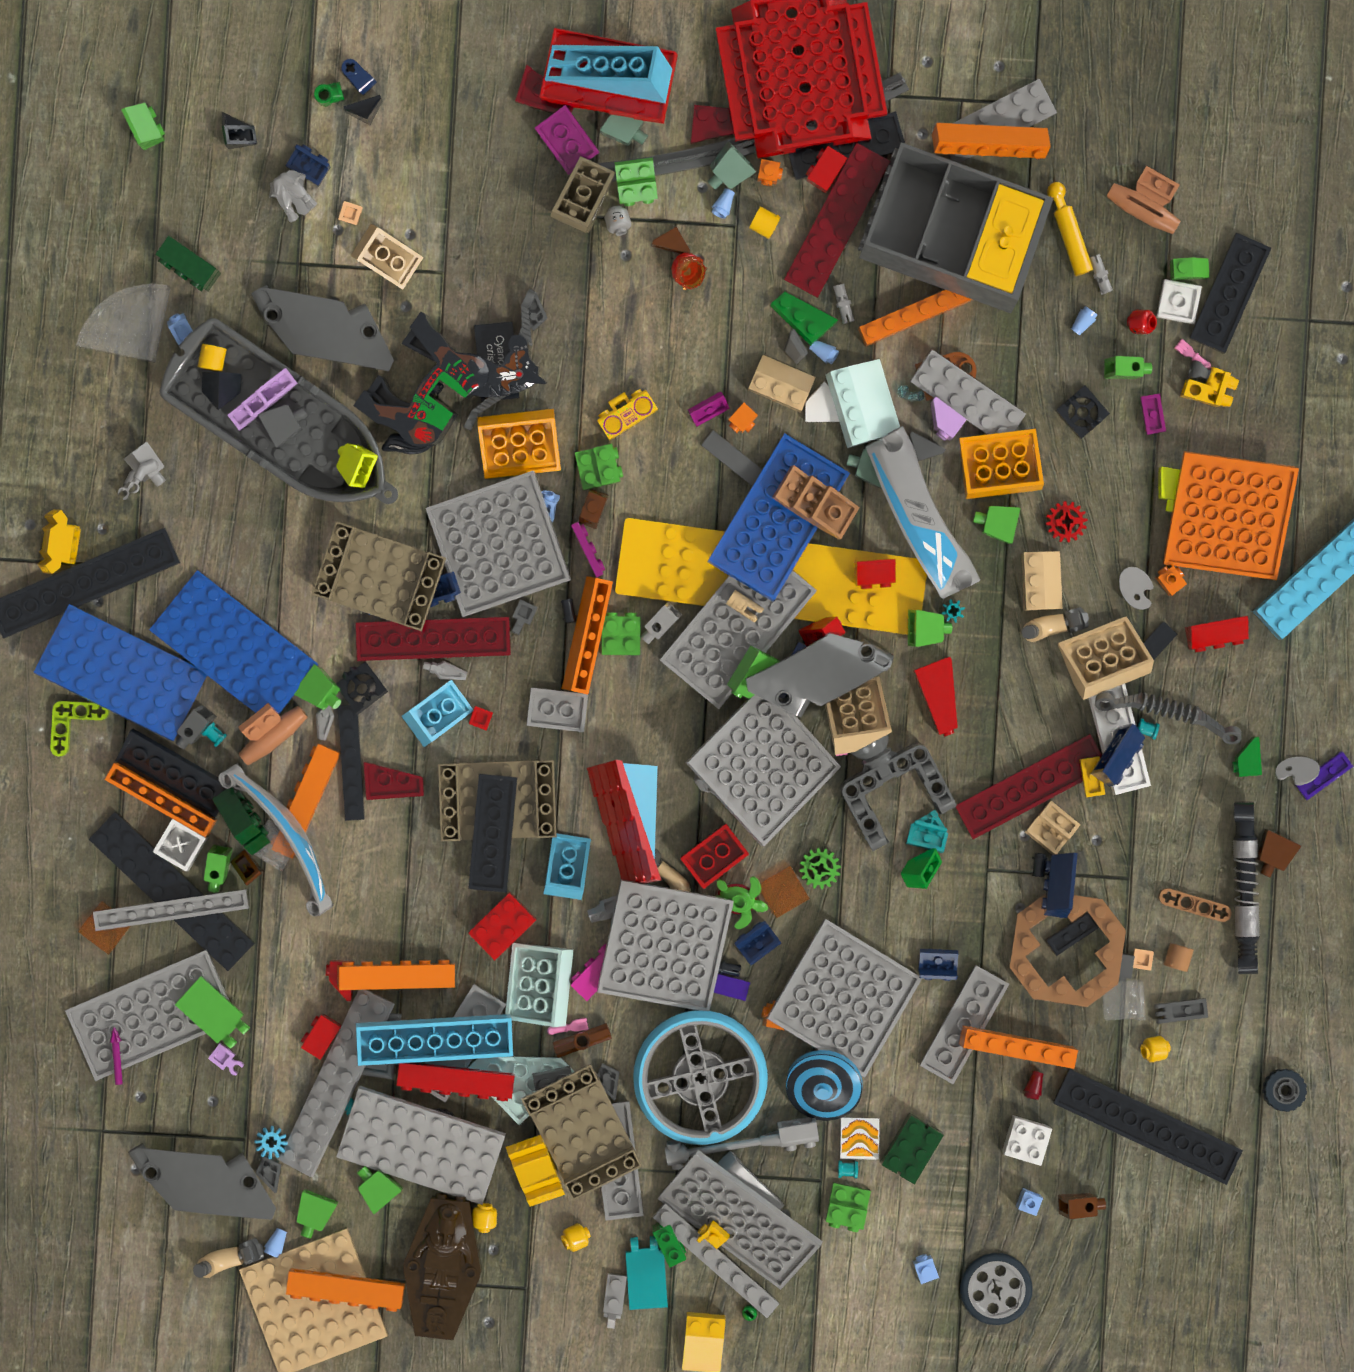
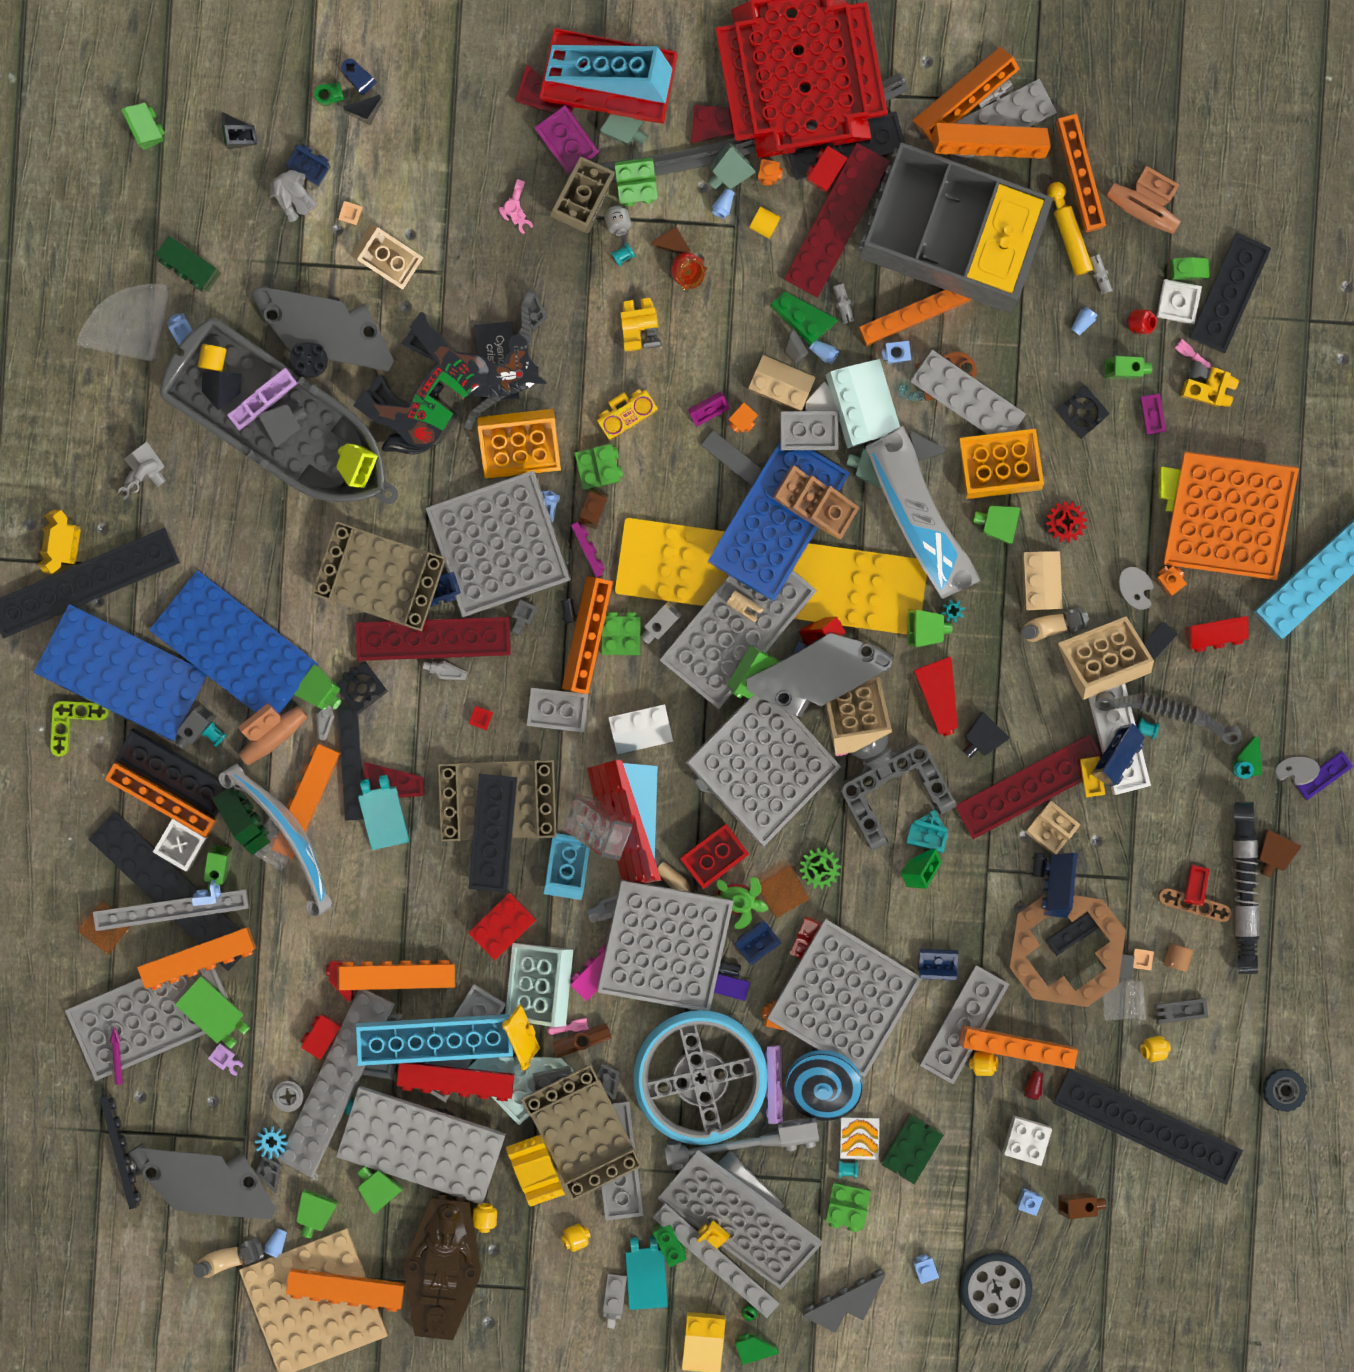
(118, 1142): none -> black plate
(196, 958): none -> orange brick
(204, 897): none -> light blue bracket
(246, 867): reddish brown slope -> none
(282, 1103): none -> light grey gear
(317, 359): none -> black plate
(383, 814): none -> teal tile
(437, 713): medium azure slope -> none
(513, 208): none -> bright pink piece
(521, 1037): none -> yellow door
(597, 827): none -> clear brick
(623, 254): none -> teal bush
(636, 320): none -> yellow hips
(640, 729): none -> white slope
(754, 1348): none -> green slope
(774, 1091): none -> lavender plate
(805, 935): none -> red slope
(809, 430): none -> light grey plate
(853, 1300): none -> dark grey slope
(875, 572): red slope -> none
(902, 346): none -> light blue brick
(945, 419): lavender slope -> none
(967, 92): none -> orange brick
(984, 736): none -> black torso
(984, 1063): none -> yellow head
(1005, 87): none -> light grey pin
(1080, 173): none -> orange brick
(1196, 885): none -> red tile
(1237, 770): none -> teal bush

